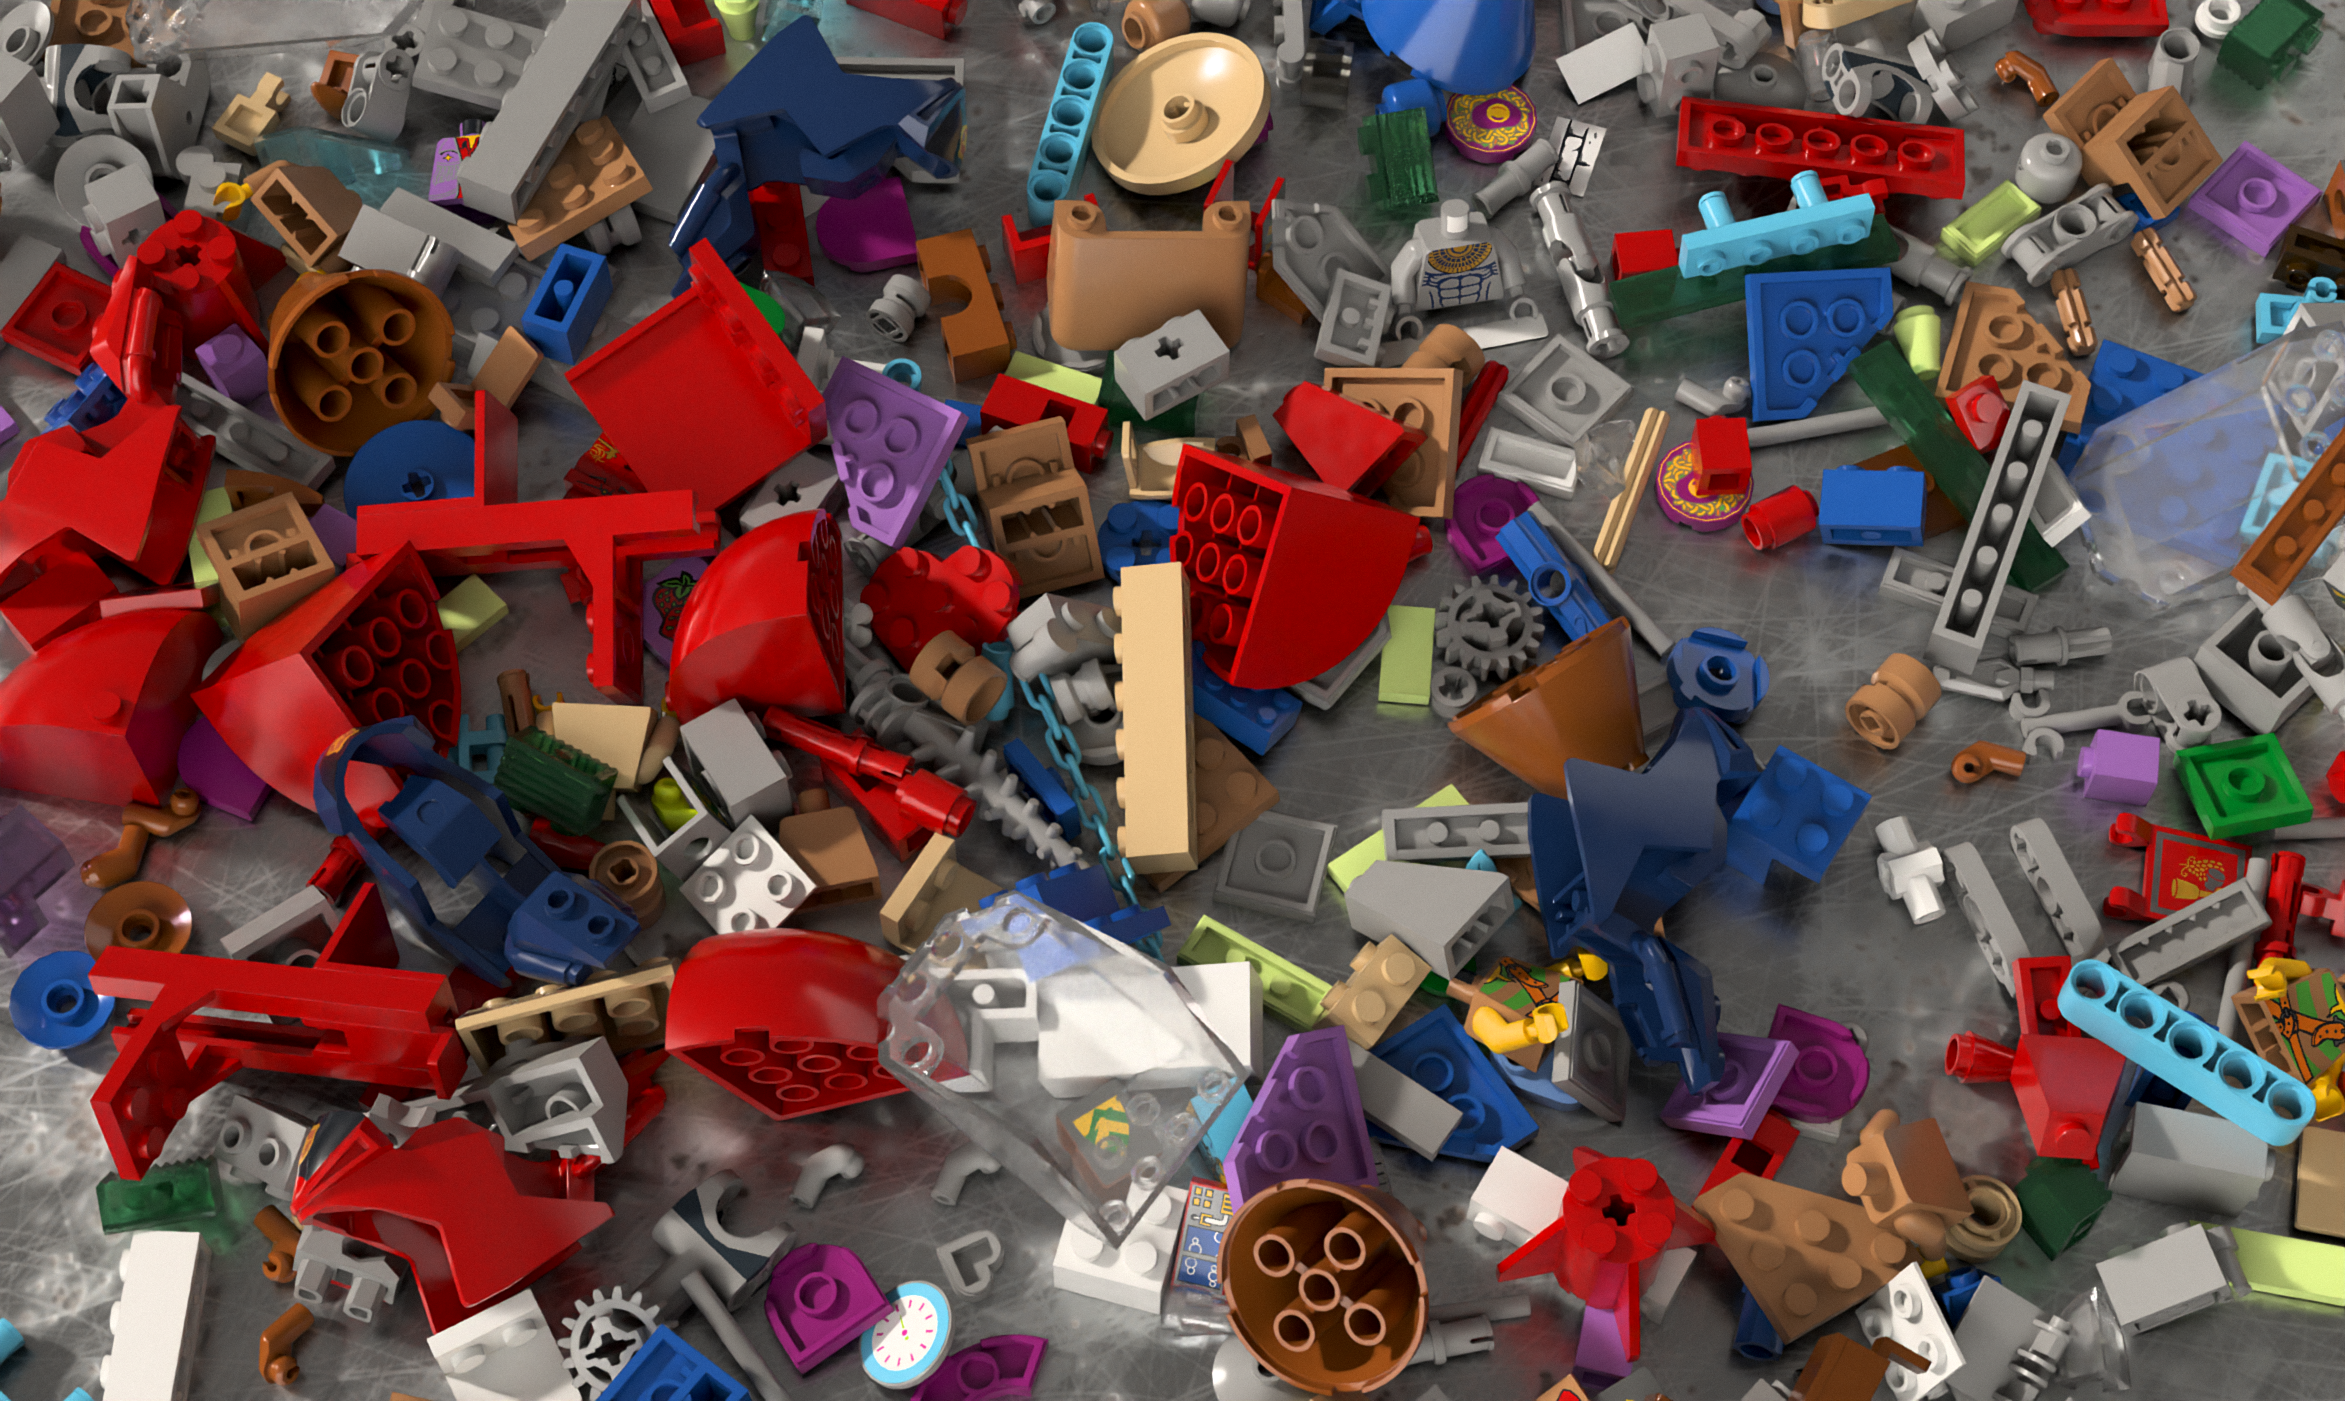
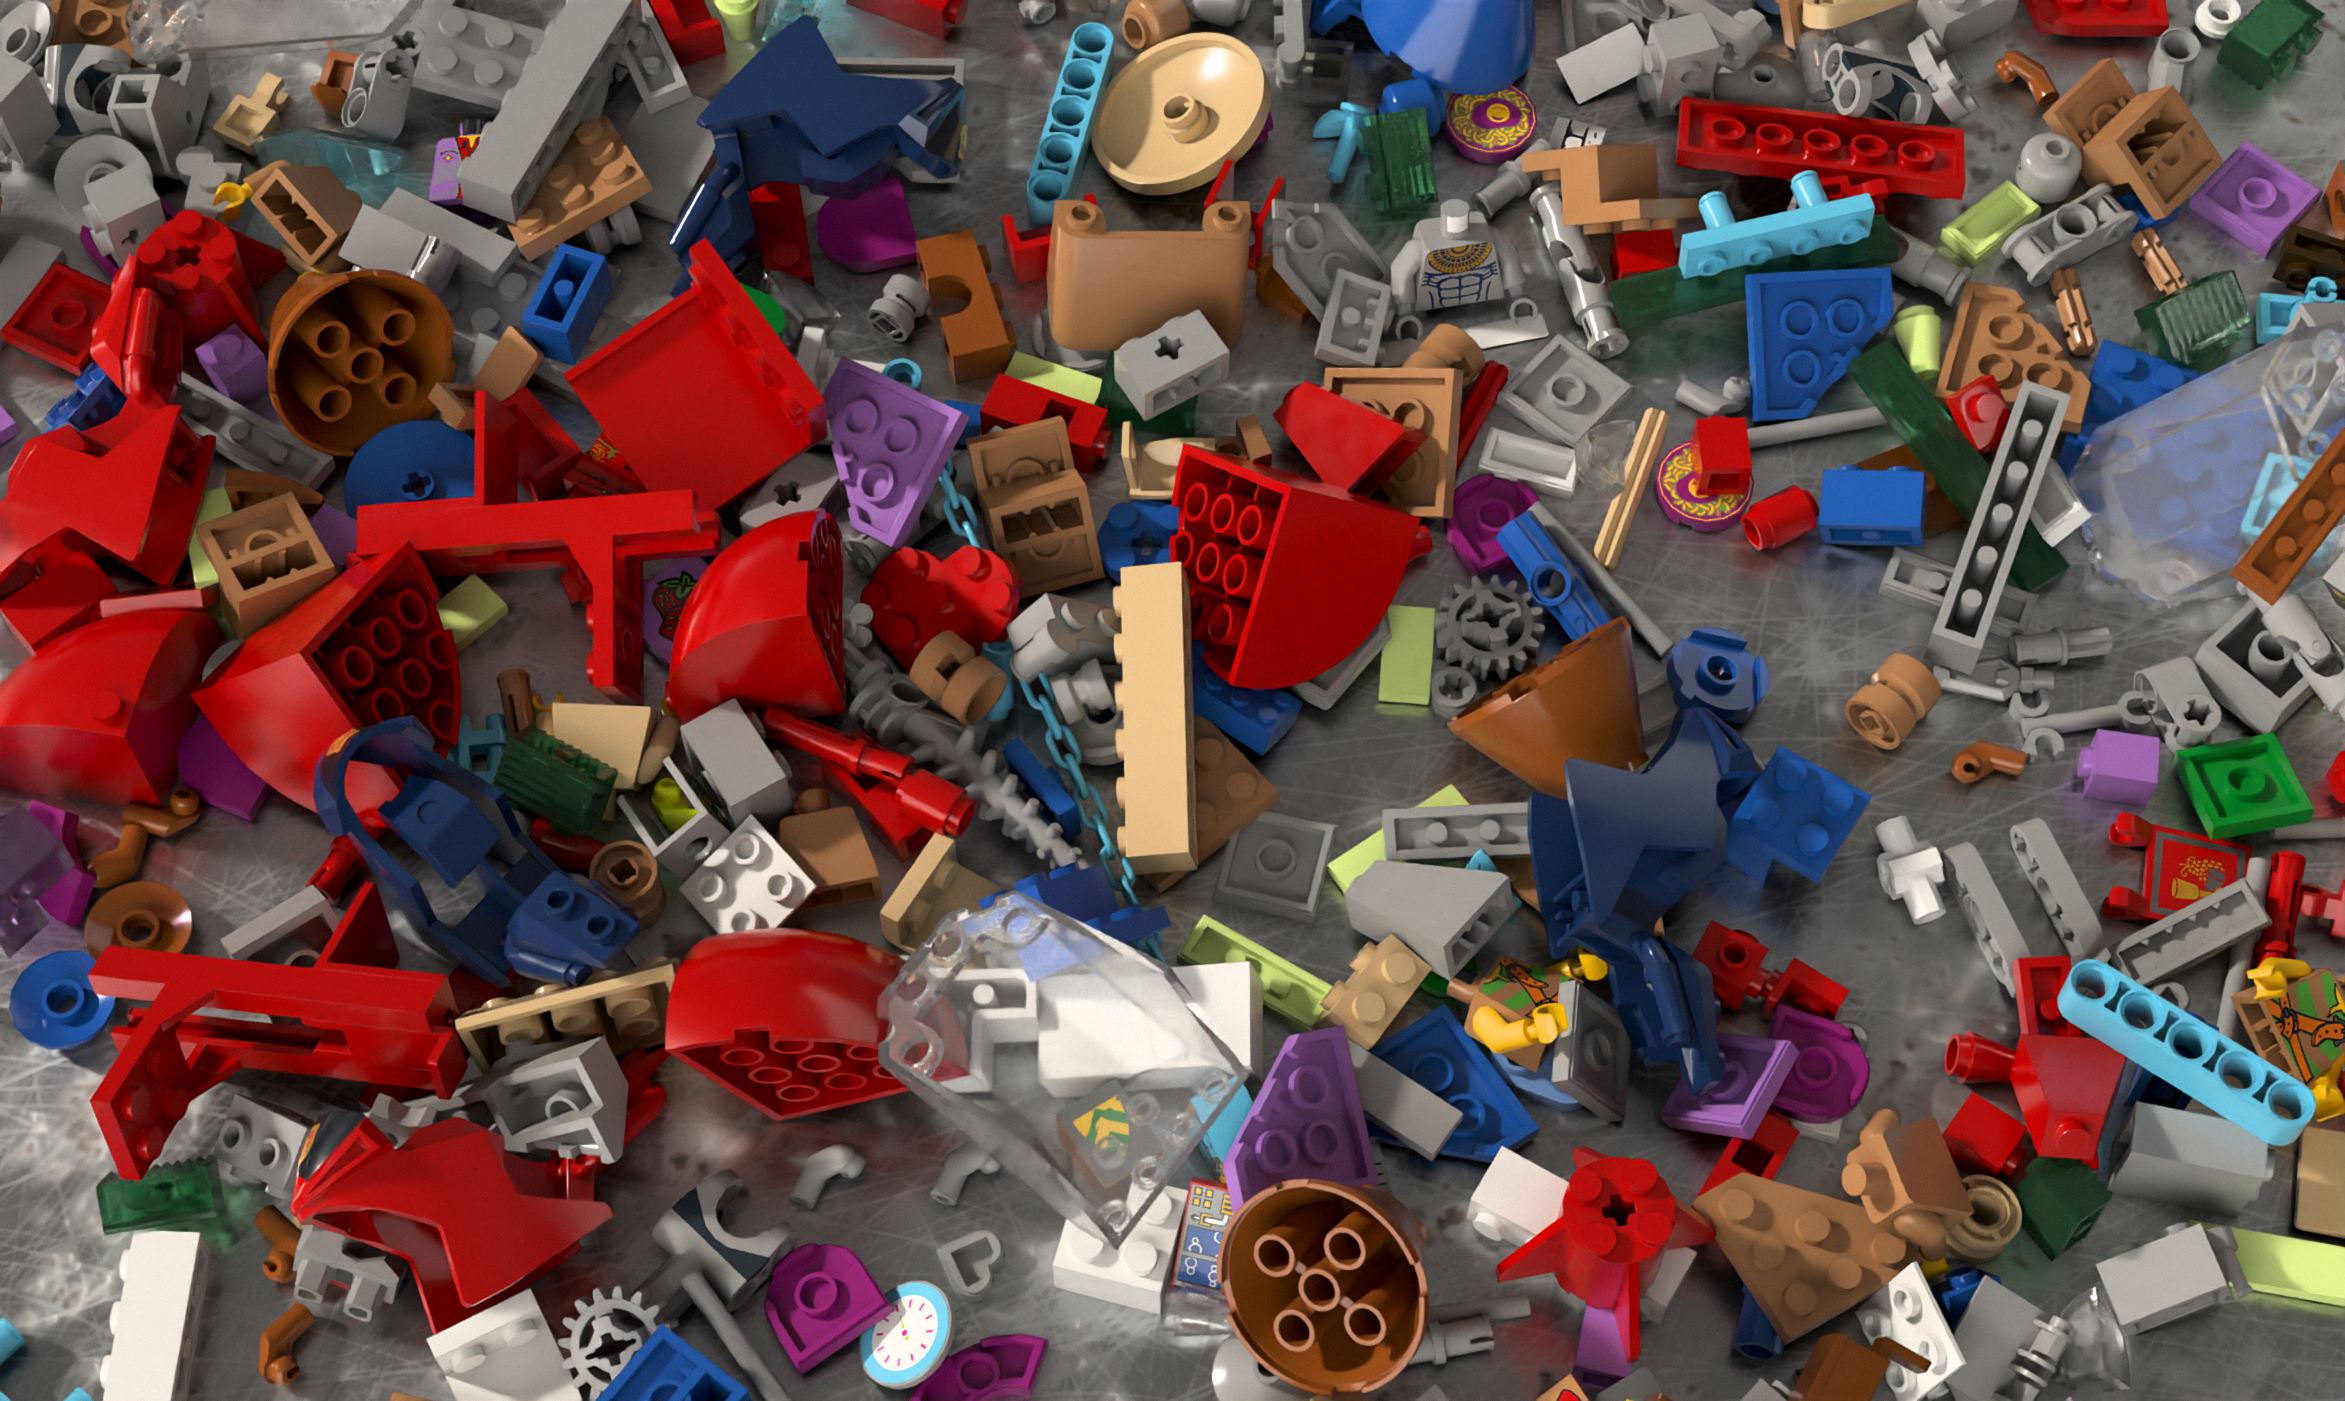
(70, 894): none -> magenta tile
(543, 448): none -> red panel
(1345, 125): none -> medium azure plant
(1610, 188): none -> medium nougat bracket
(1734, 962): none -> red brick
(1805, 989): none -> red bracket
(1985, 1139): none -> red brick
(2194, 318): none -> clear green brick

